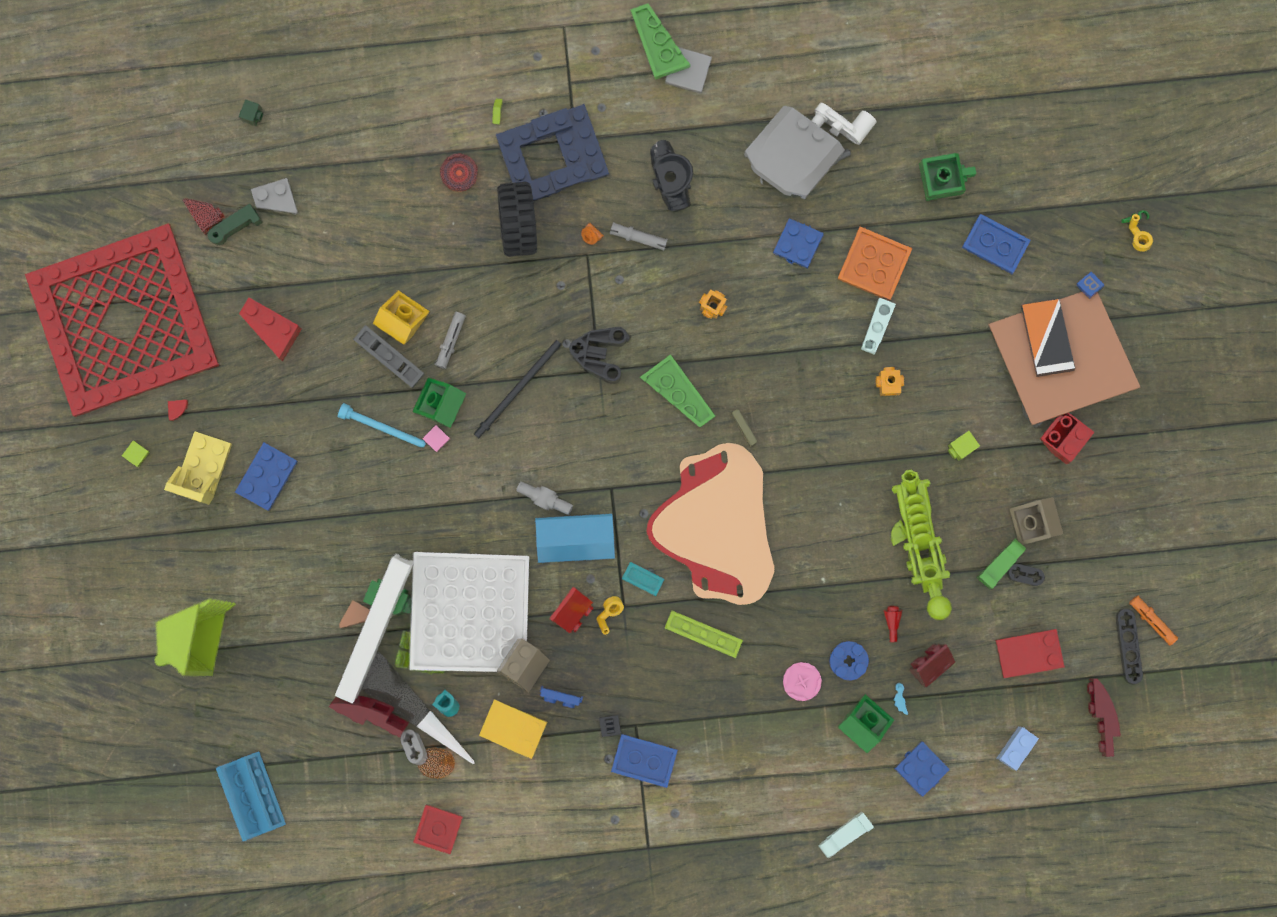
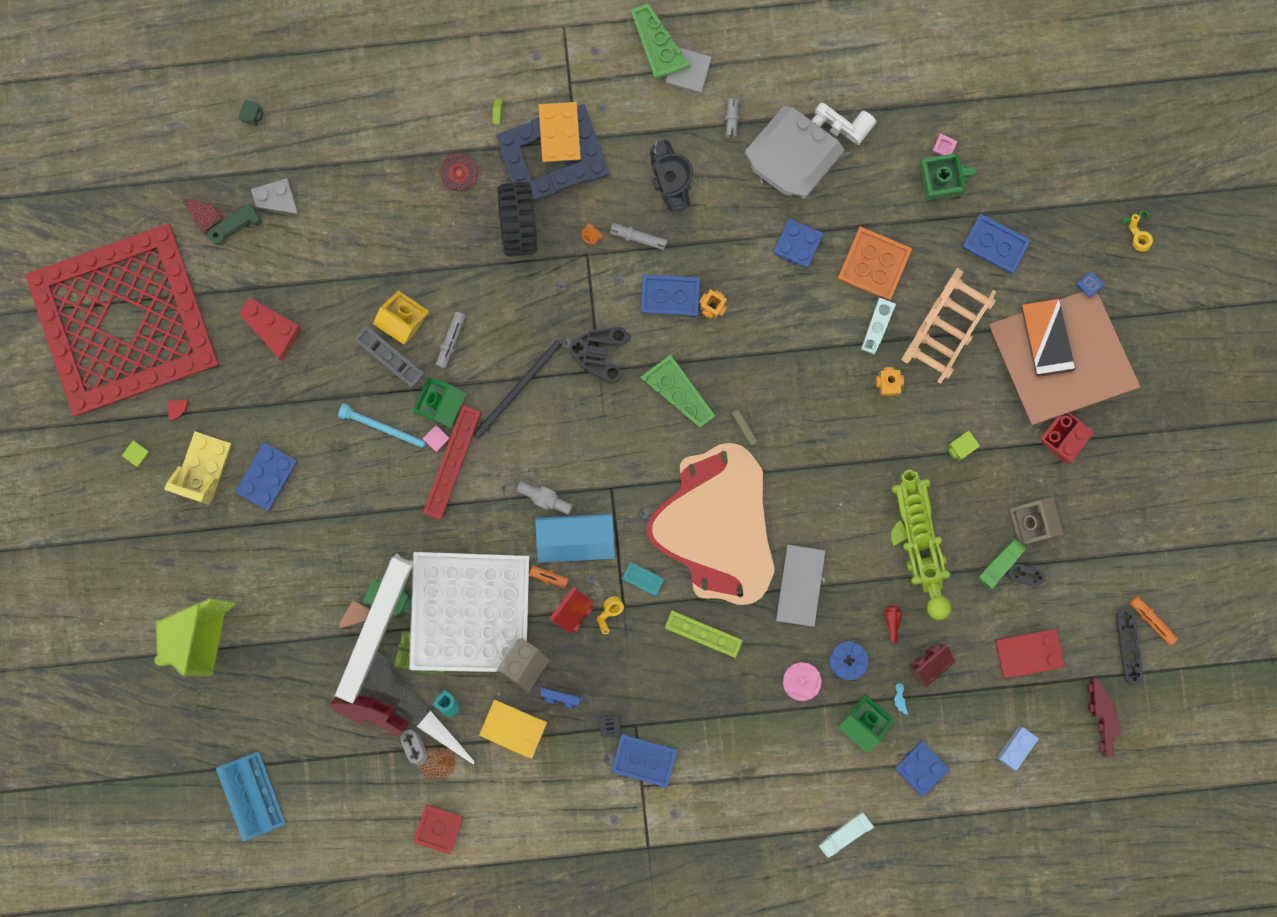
(451, 462): none -> red plate
(536, 571): none -> orange pin
(559, 132): none -> light orange plate
(670, 295): none -> blue plate
(732, 117): none -> light grey pin
(800, 585): none -> light grey tile
(934, 319): none -> light nougat fence
(944, 145): none -> bright pink tile

